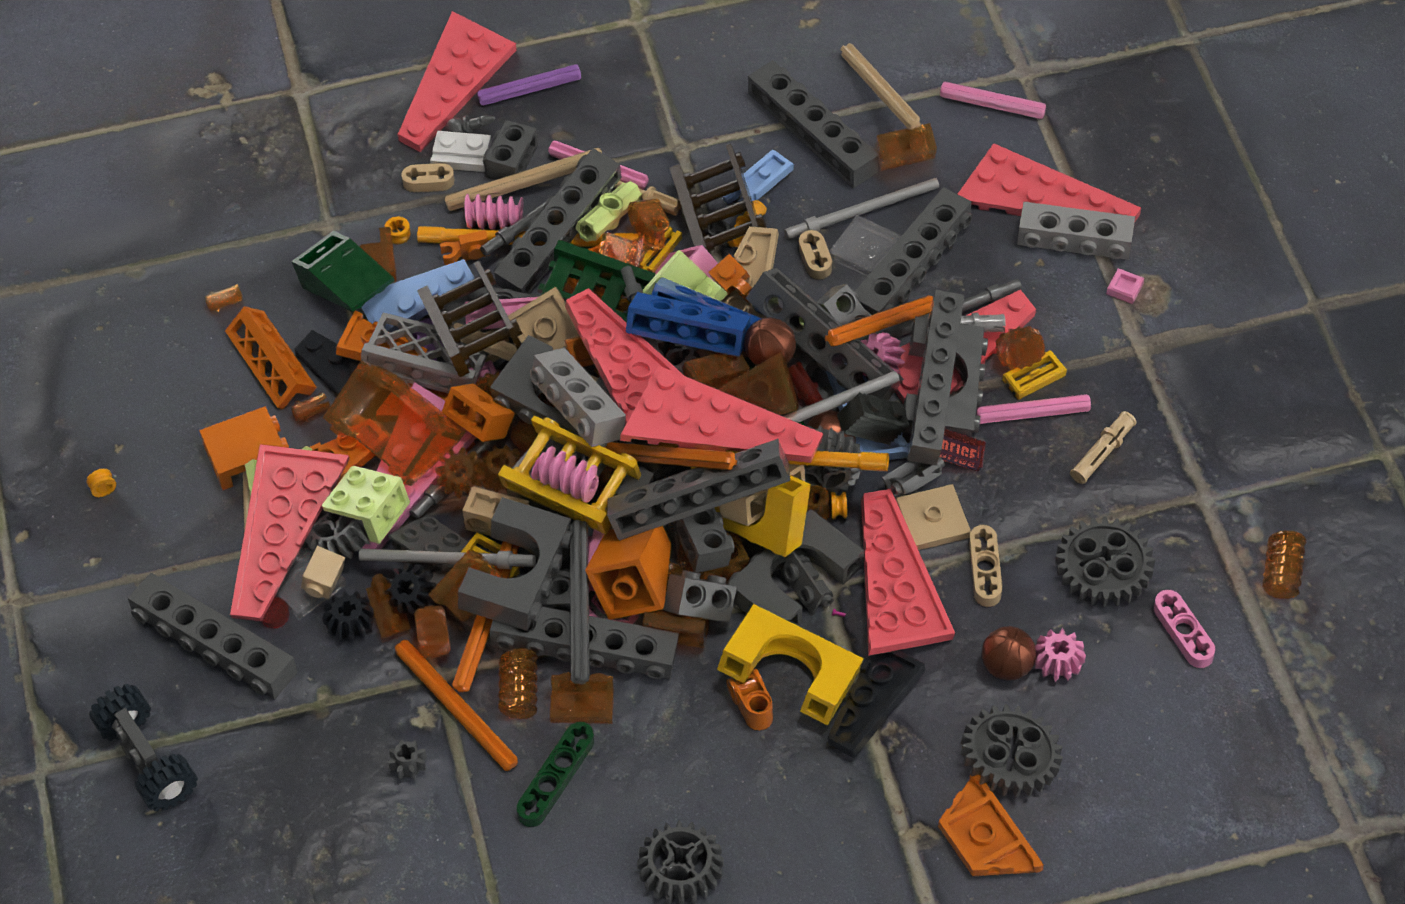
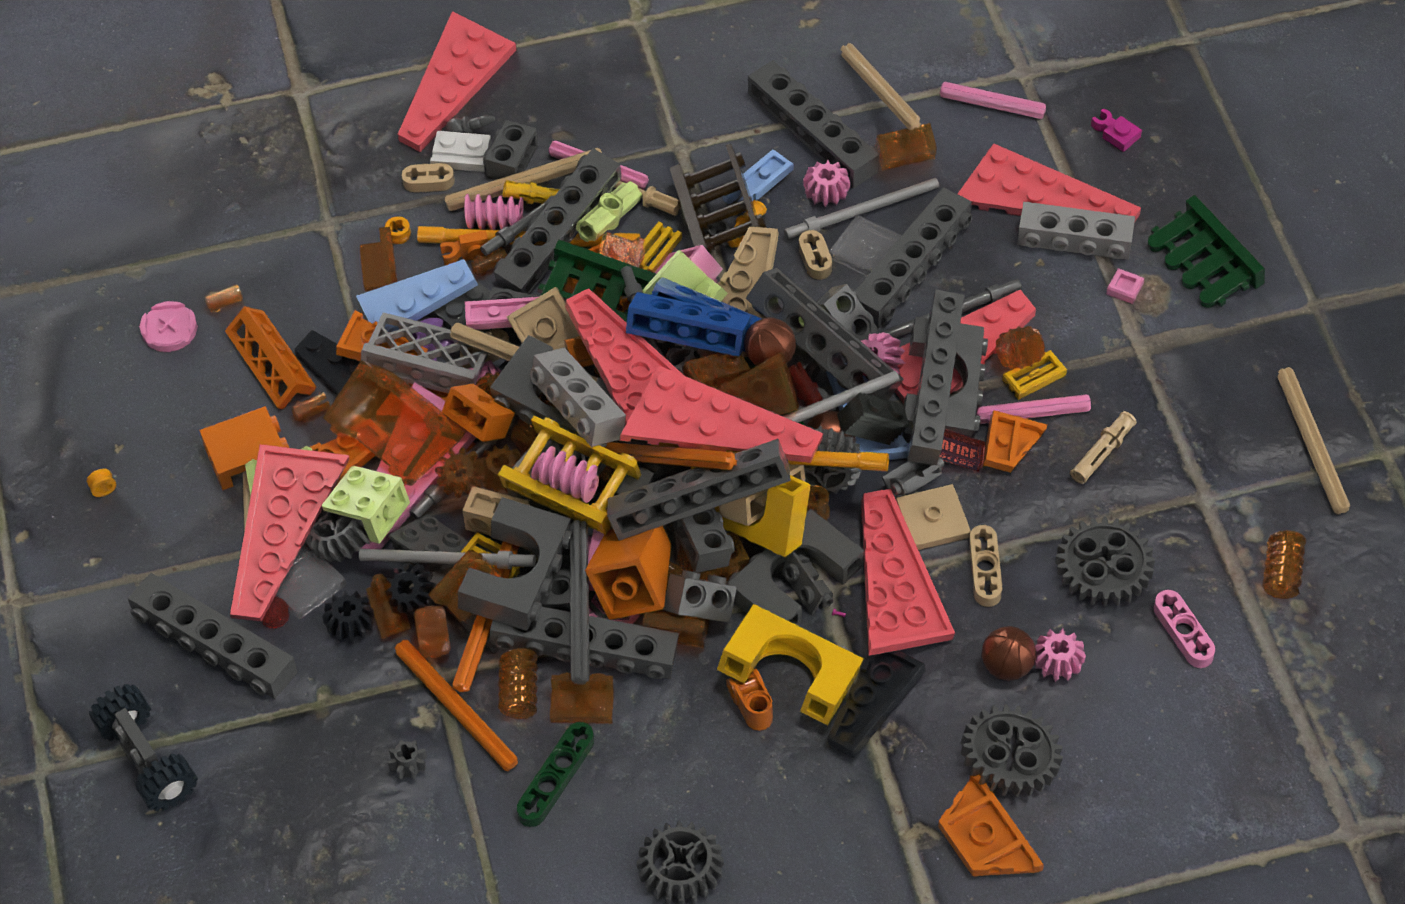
(168, 326): none -> bright pink tile
(322, 573): tan brick -> none
(341, 272): dark green slope -> none
(452, 336): dark brown fence -> none
(483, 263): none -> clear orange pin
(529, 85): medium lavender axle -> none
(529, 192): none -> yellow pin
(649, 222): clear orange piece -> none
(731, 276): orange plate -> none
(826, 183): none -> bright pink gear
(838, 505): light orange bush -> none
(879, 321): orange axle -> none
(991, 323): light grey pin -> none
(1009, 440): none -> orange wing
(1117, 132): none -> dark pink plate
(1212, 234): none -> dark green fence
(1313, 441): none -> tan axle

